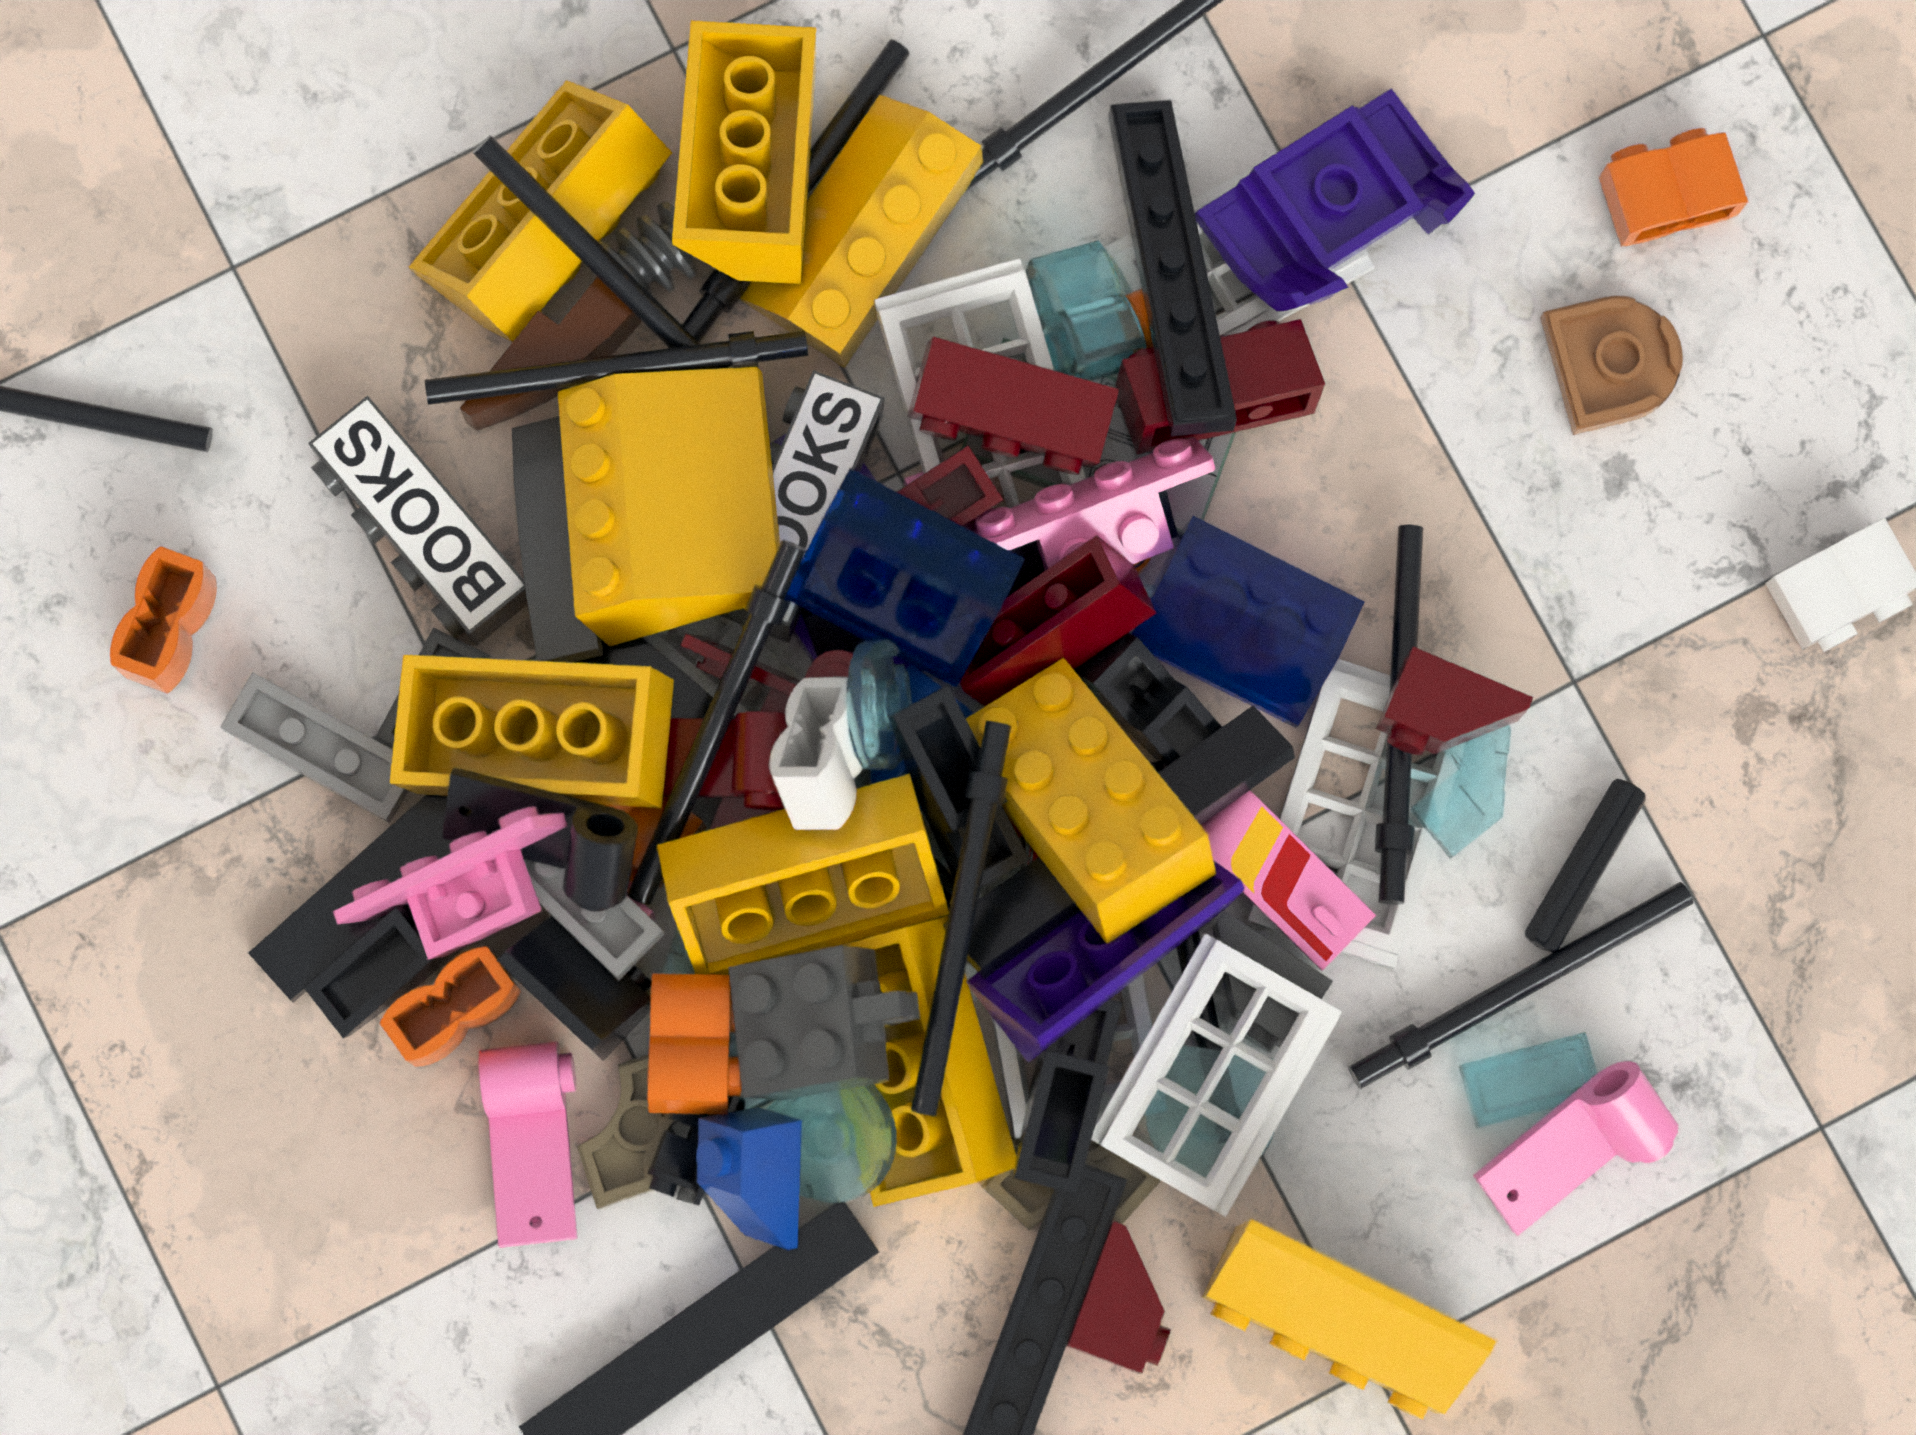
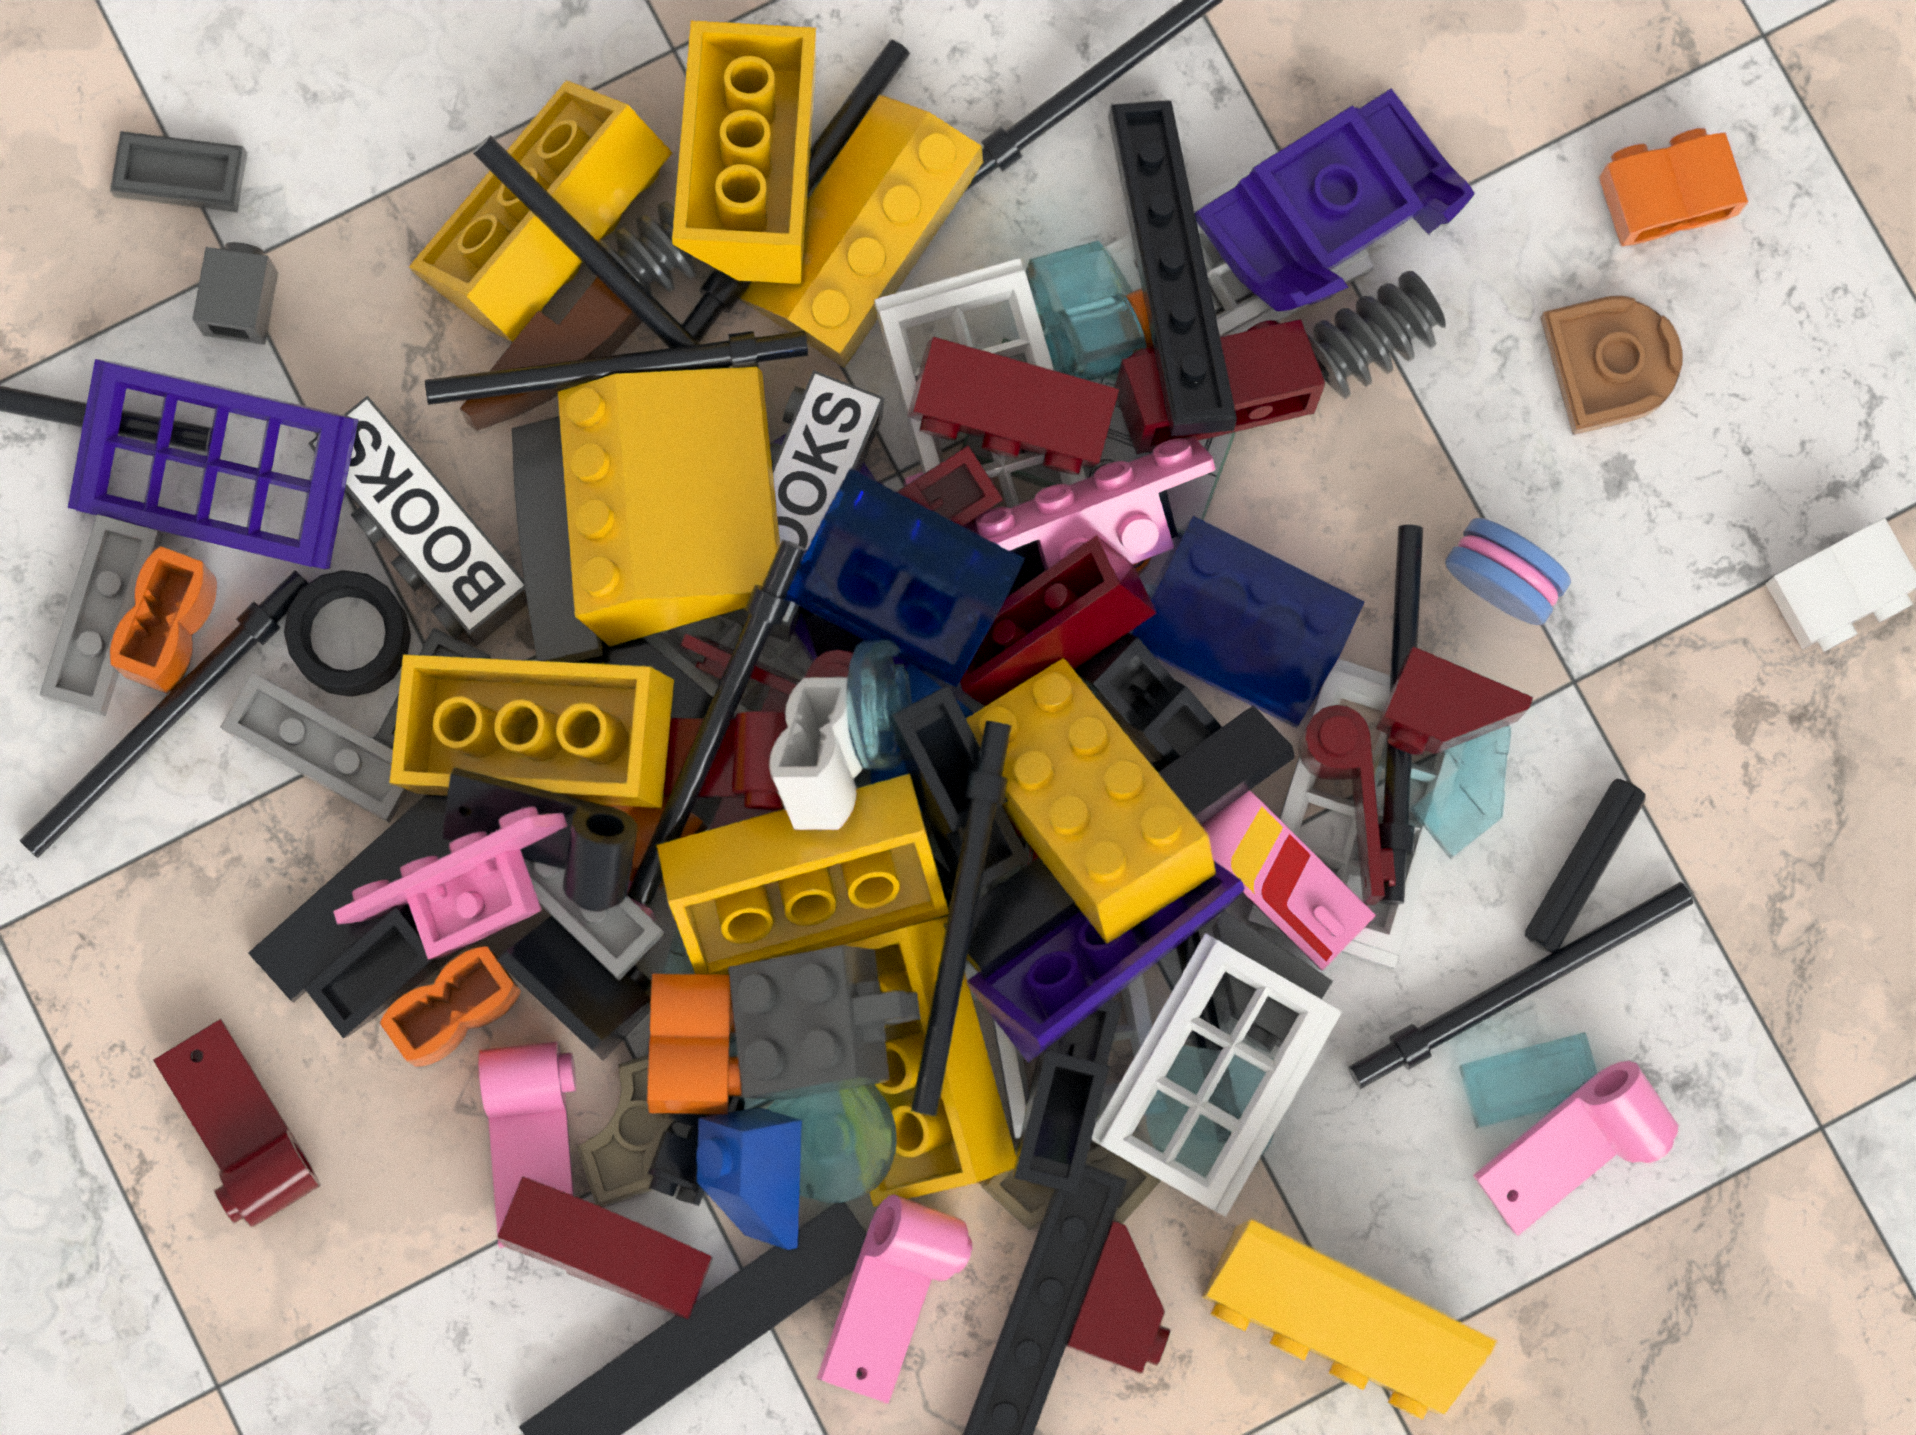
(102, 595): none -> light grey plate
(178, 171): none -> dark grey tile
(235, 293): none -> dark grey brick
(238, 1125): none -> dark red door
(255, 625): none -> black bar
(319, 594): none -> black tyre
(323, 490): none -> dark purple piece
(604, 1248): none -> dark red slope
(886, 1293): none -> bright pink door
(1339, 748): none -> dark red door
(1376, 331): none -> dark grey piece
(1508, 571): none -> medium blue head

